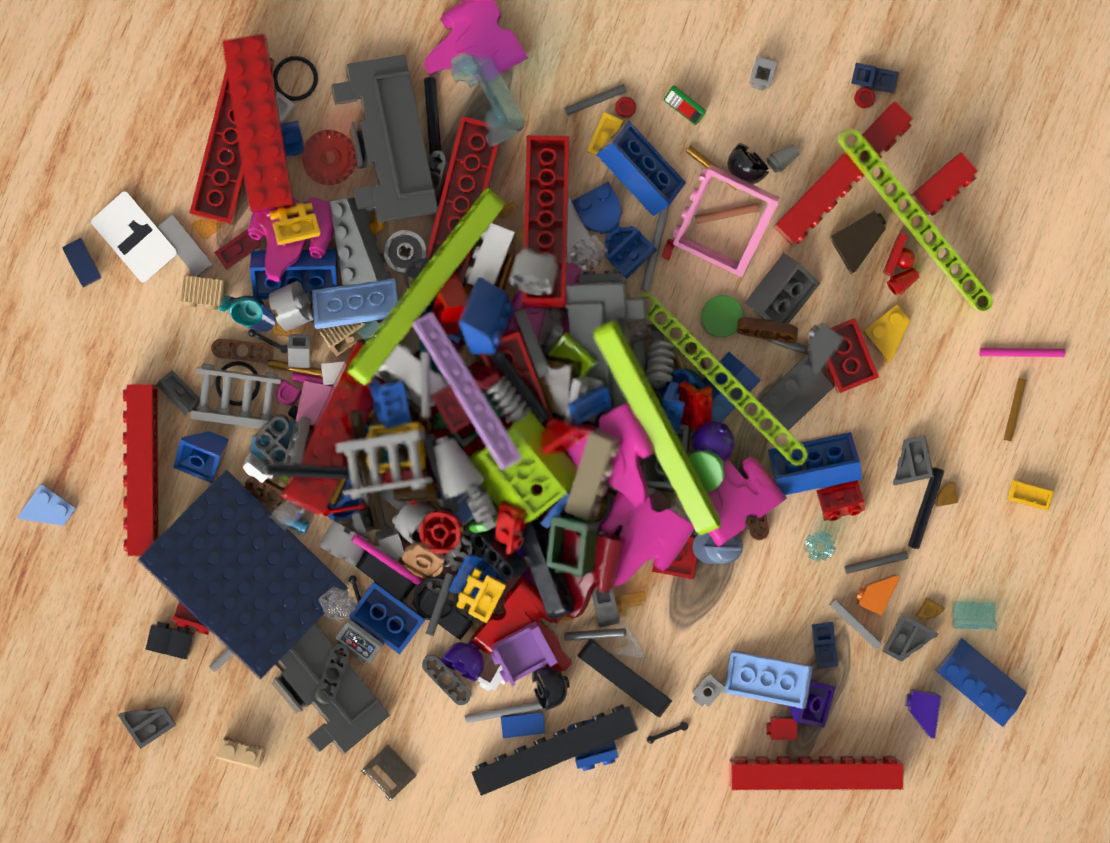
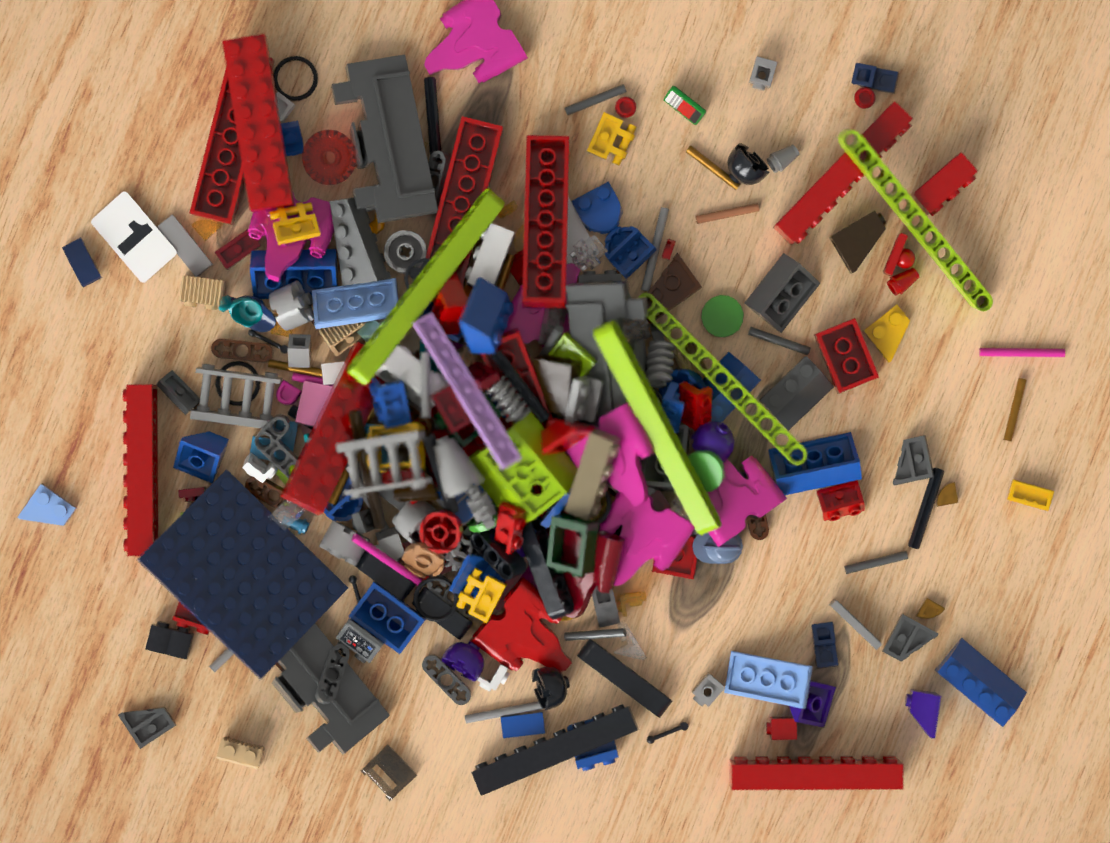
(191, 494): none -> dark red bracket
(297, 441): light grey tile -> none
(307, 471): black axle -> none
(337, 604): clear brick -> none
(361, 507): red hinge -> none
(440, 604): dark grey bar -> none
(506, 116): clear light blue windscreen -> none
(522, 653): medium lavender panel -> none
(531, 342): dark grey beam -> none
(534, 272): light grey brick -> none
(589, 404): blue tile -> none
(641, 168): blue slope -> none
(674, 285): none -> reddish brown wing
(709, 254): bright pink window -> none
(767, 330): reddish brown beam -> none
(811, 546): clear light blue brick -> none
(821, 346): dark grey slope -> none
(877, 594): orange slope -> none
(973, 615): clear light blue panel -> none

